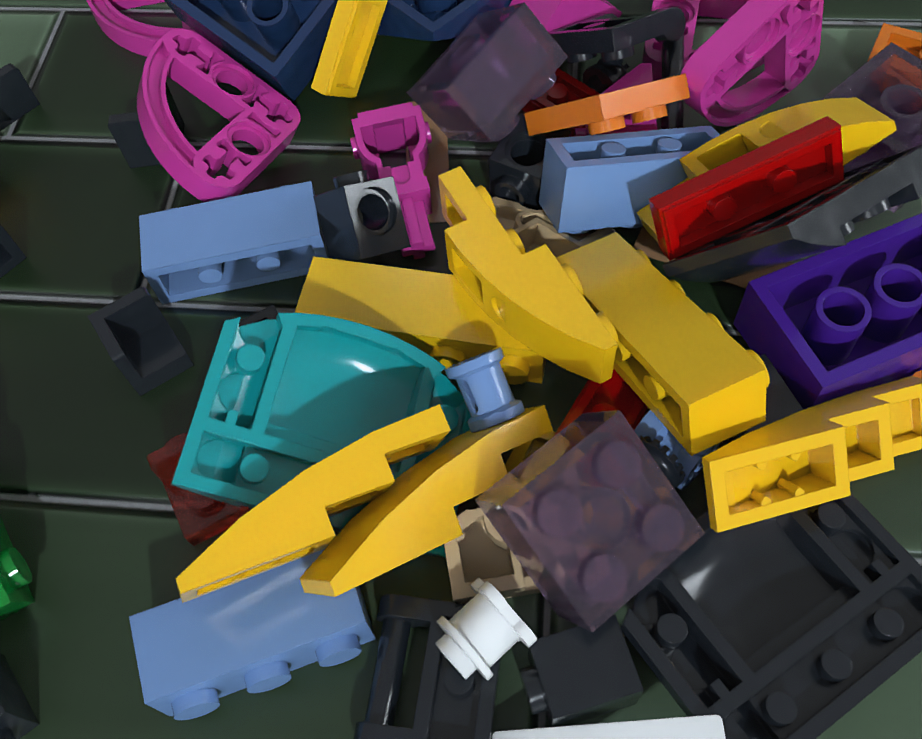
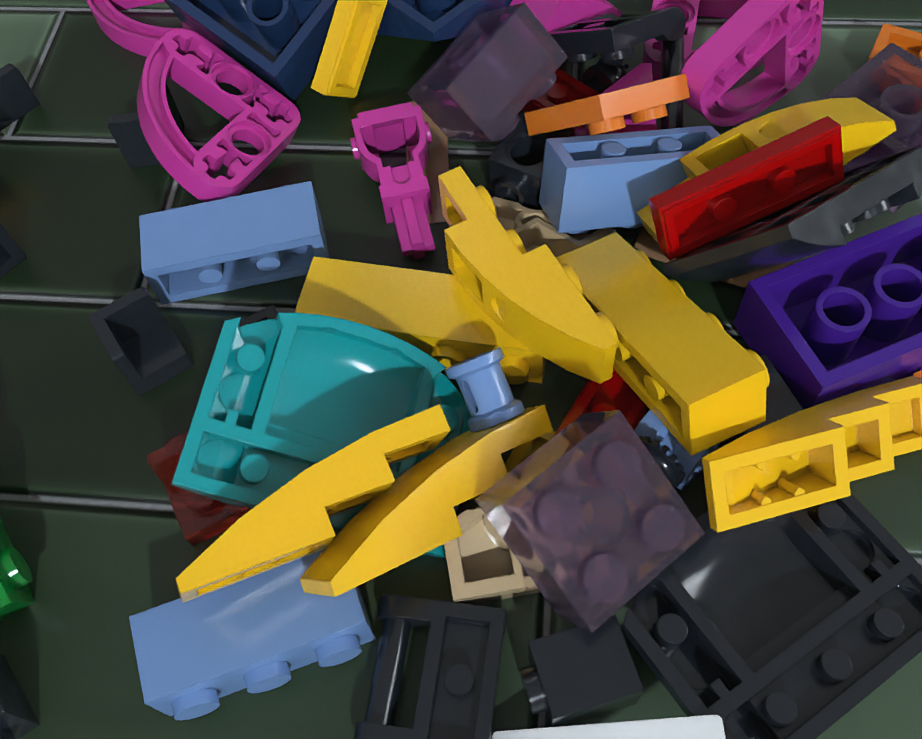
(382, 215): black brick -> none
(482, 632): white brick -> none

